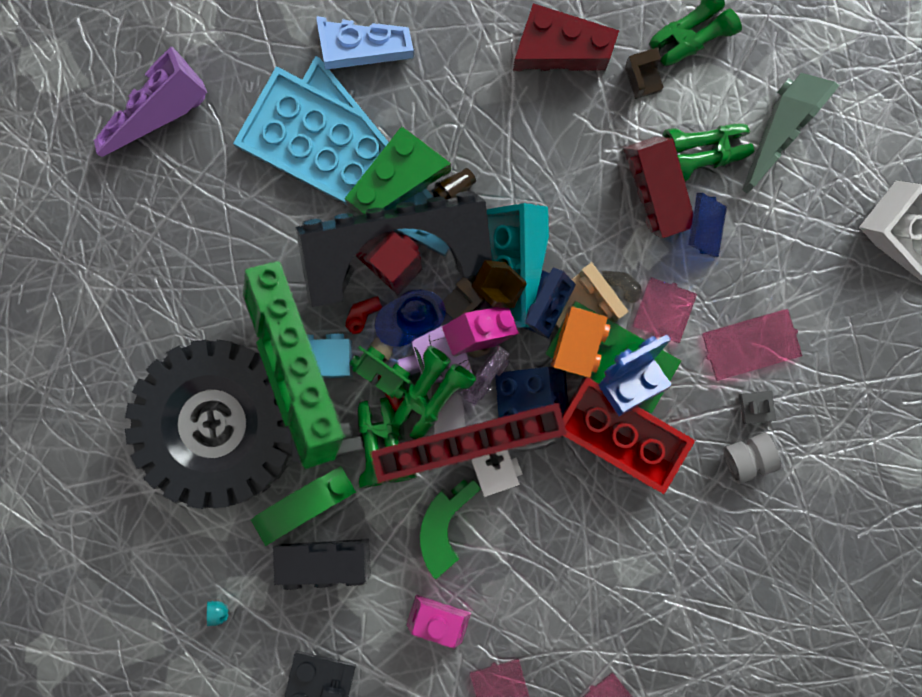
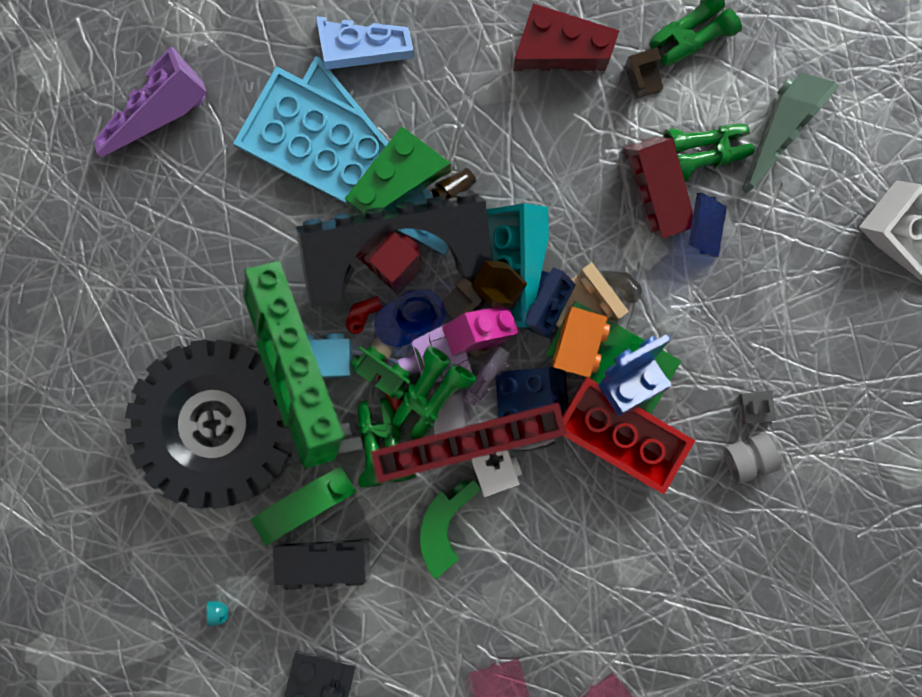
(437, 622): dark pink torso -> none
(664, 309): clear pink piece -> none
(752, 344): clear pink piece -> none

